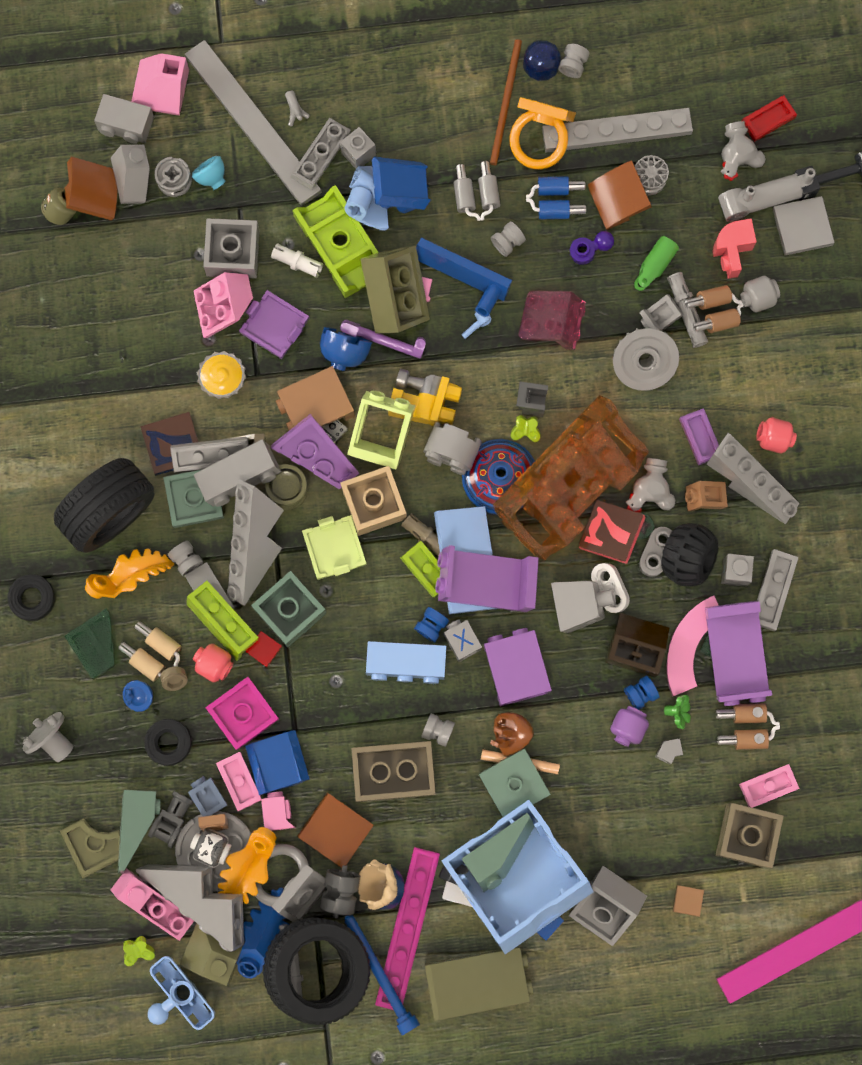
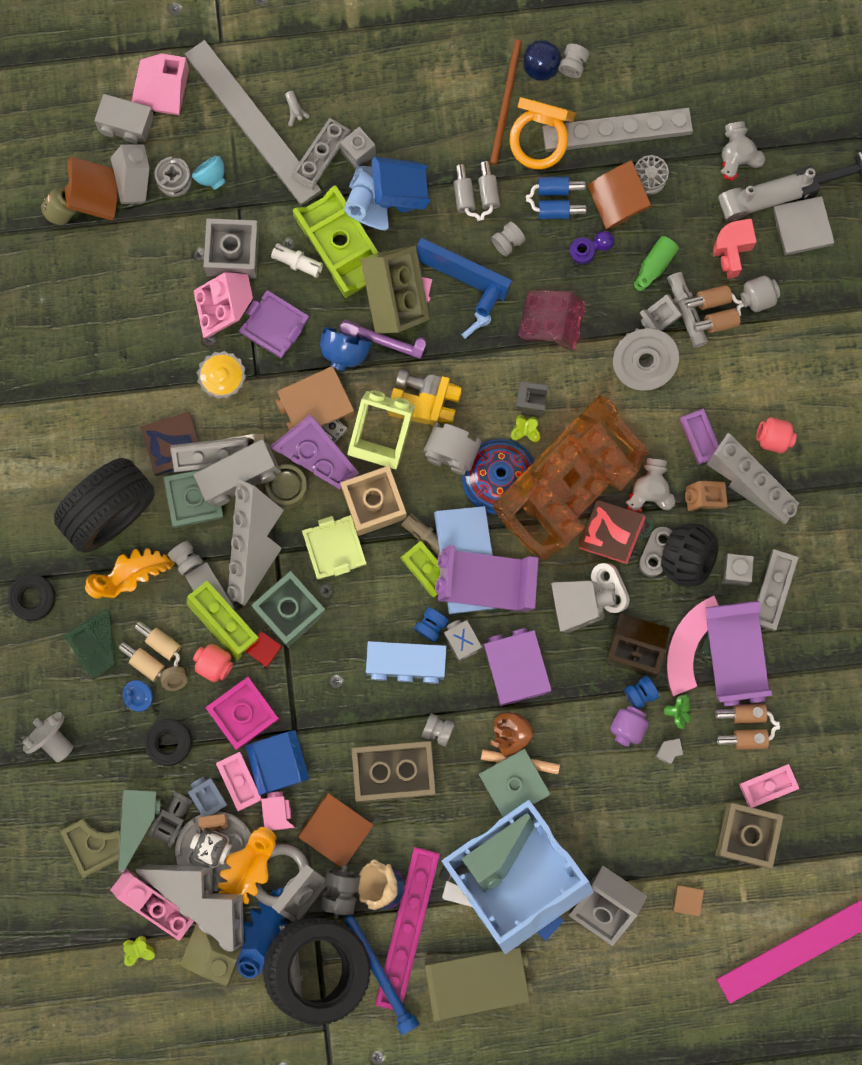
(159, 1013): light blue piece -> none
(769, 118): red tile -> none

